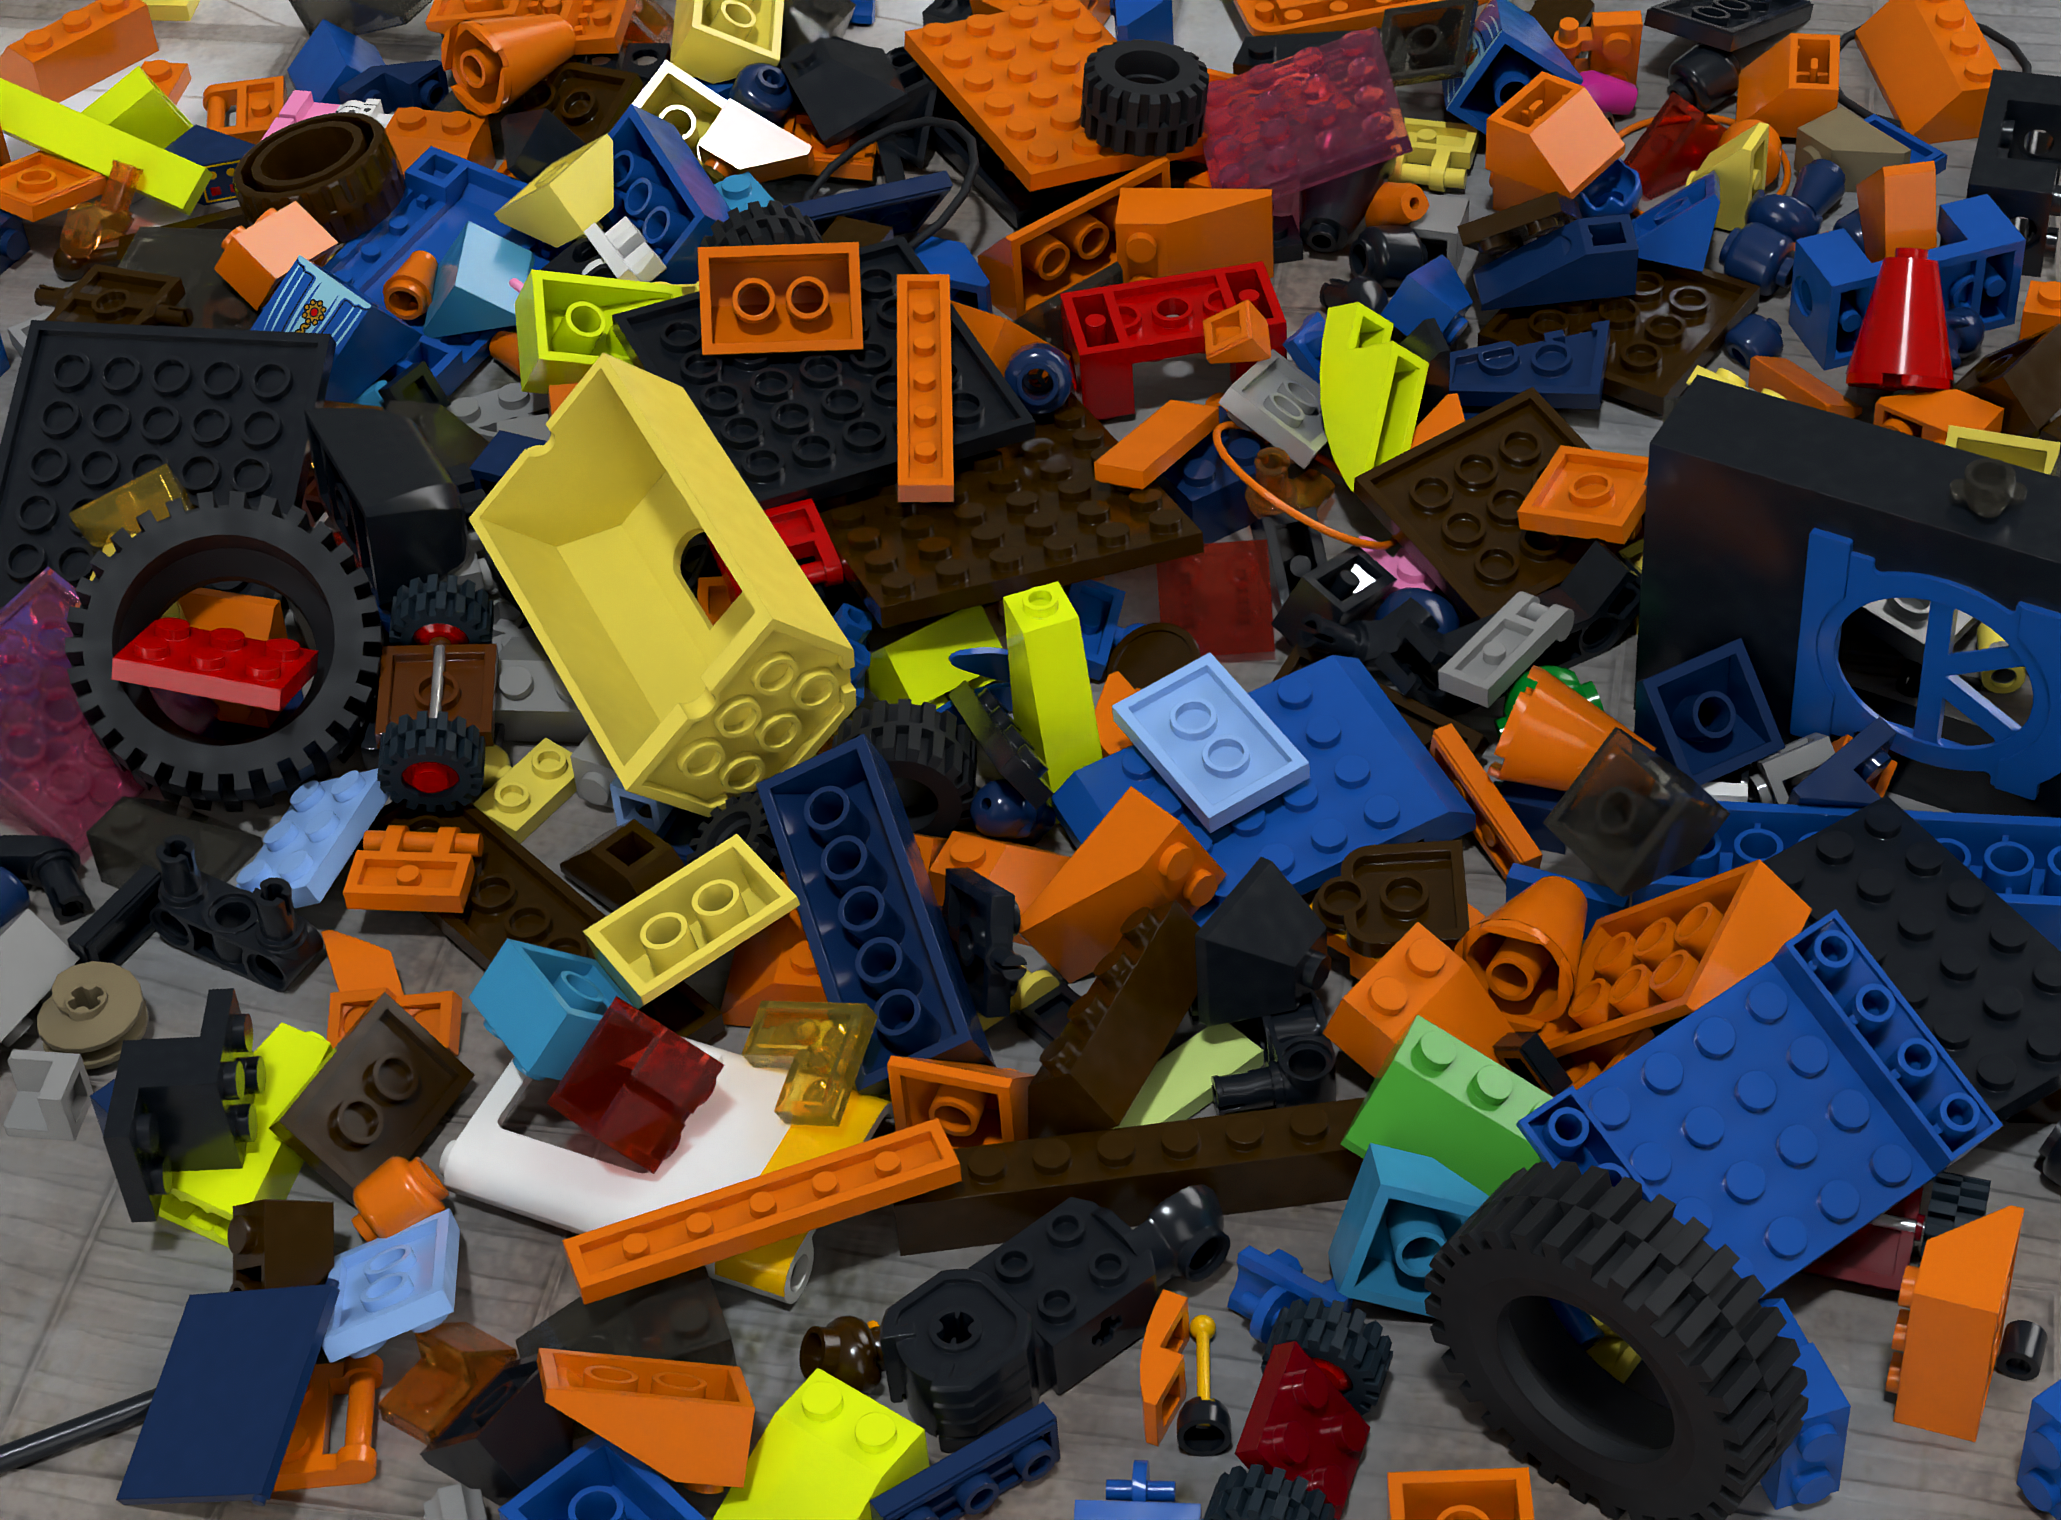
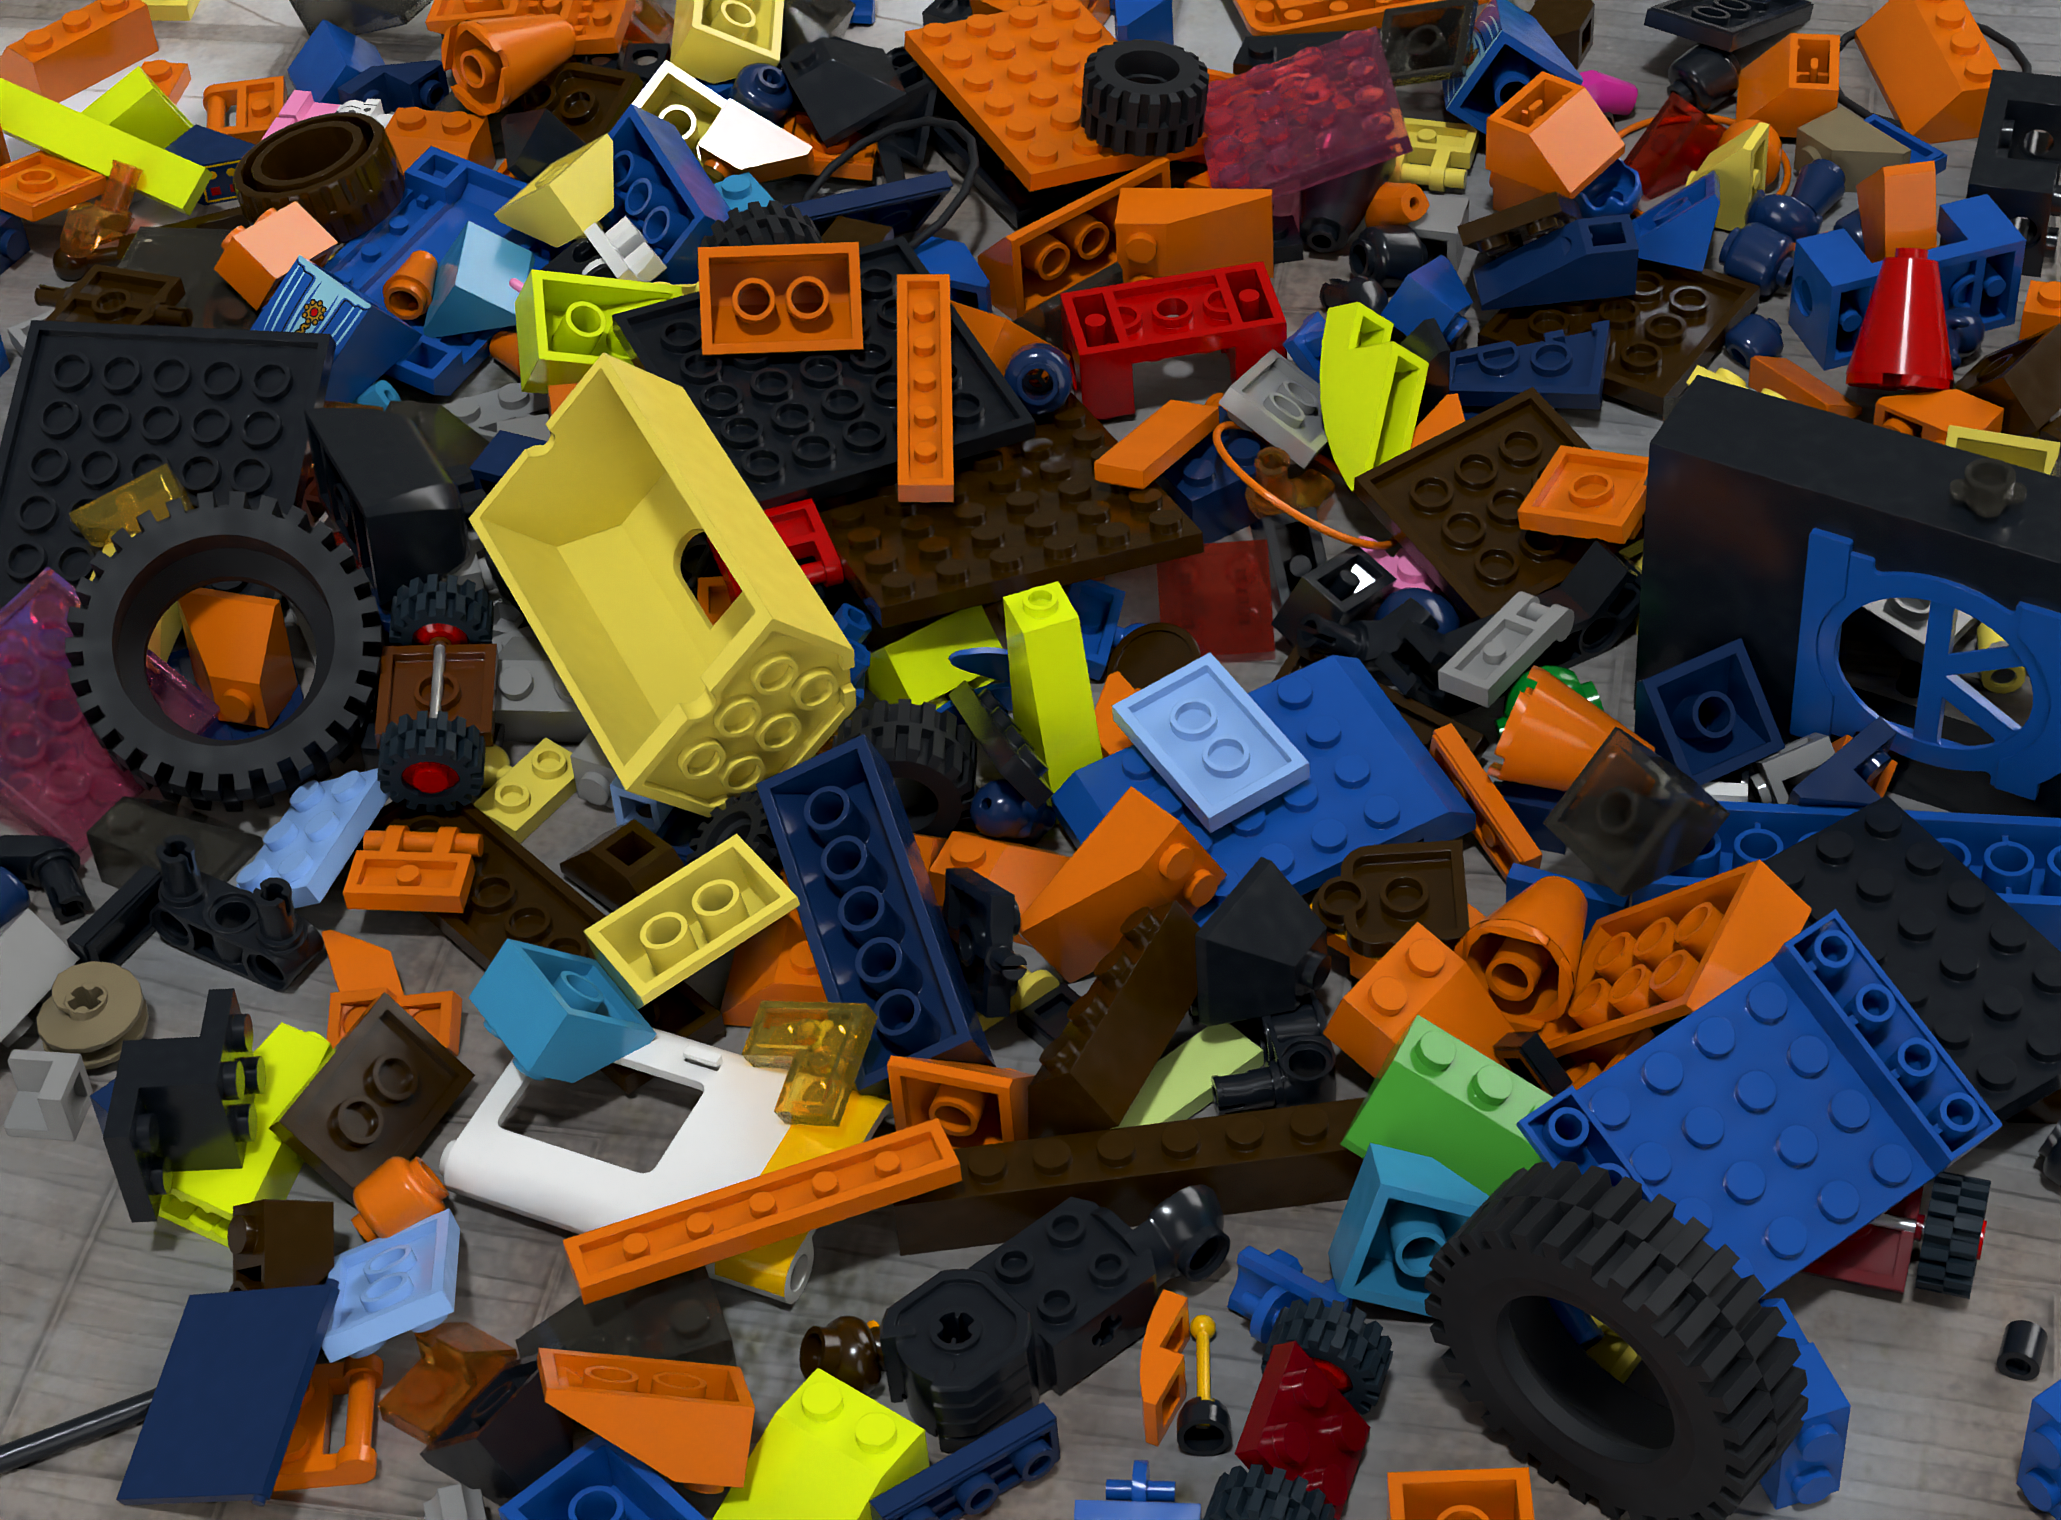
(216, 664): red plate -> none
(416, 385): black tile -> none
(635, 1085): clear red piece -> none
(1237, 335): orange slope -> none
(1610, 41): orange plate -> none
(1953, 1325): orange slope -> none

